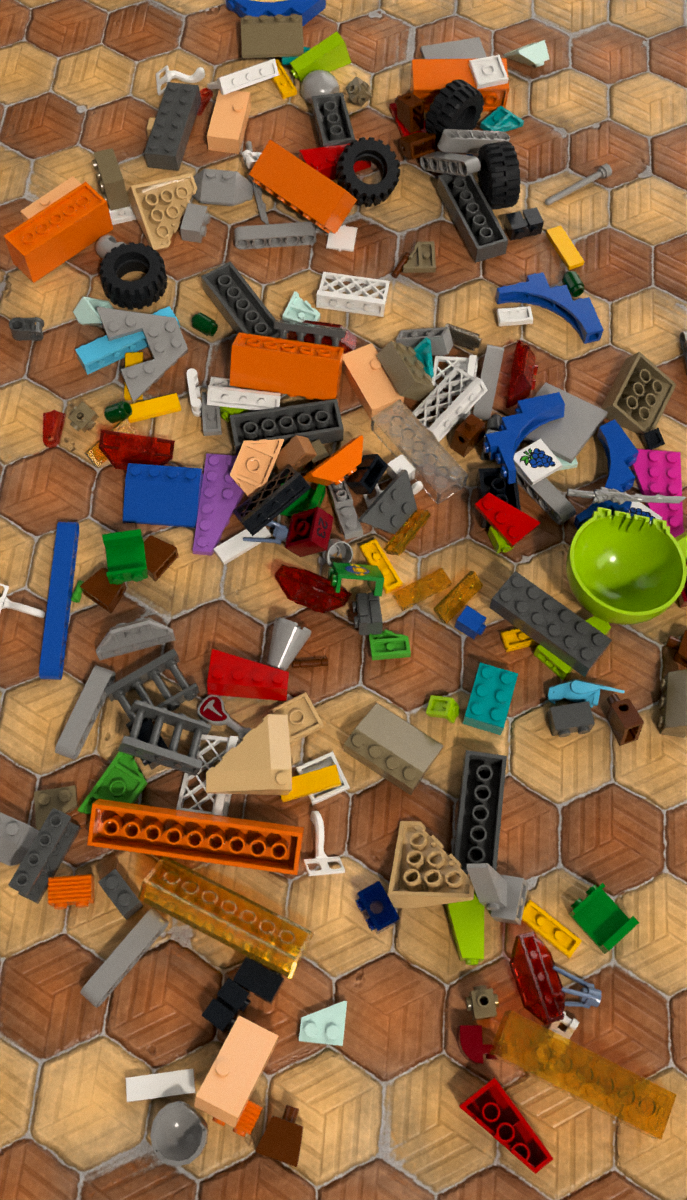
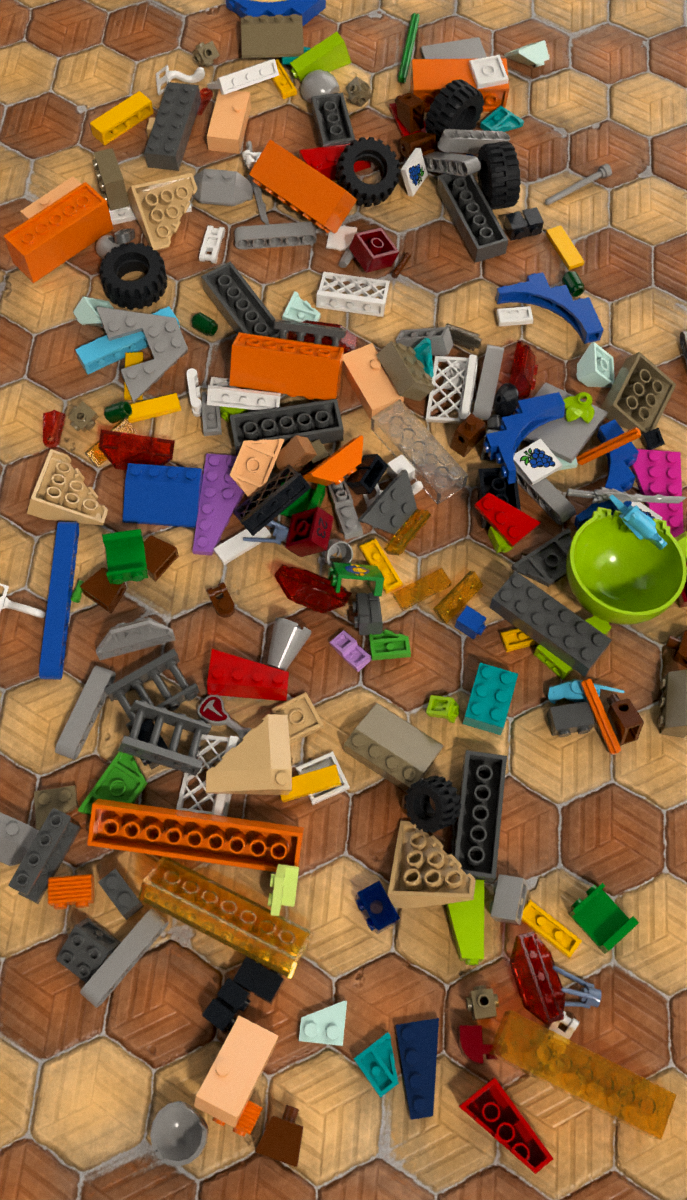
(26, 328): dark grey piece -> none
(63, 495): none -> tan slope
(86, 949): none -> dark grey bracket
(121, 118): none -> yellow brick
(124, 235): none -> dark grey beam
(160, 1085): white tile -> none
(194, 223): light grey brick -> none
(205, 54): none -> dark tan brick
(211, 243): none -> white plate
(224, 606): none -> reddish brown plate
(284, 888): none -> yellowish green bracket
(310, 663): reddish brown wheel -> none
(320, 856): white piece -> none
(346, 258): none -> light grey piece
(350, 651): none -> lavender slope
(373, 250): none -> dark red brick
(379, 1065): none -> teal wing
(408, 48): none -> green axle
(414, 172): none -> white tile
(418, 1059): none -> dark blue wing
(421, 259): dark tan wing -> none
(445, 802): none -> black tyre
(456, 409): white fence -> none
(488, 885): light grey slope -> none
(506, 400): none -> black dish
(548, 561): none -> dark grey wing
(578, 409): none -> lime plate
(596, 367): none -> light aqua slope
(600, 716): none -> orange axle
(608, 446): none -> orange axle
(639, 523): none -> medium azure animal

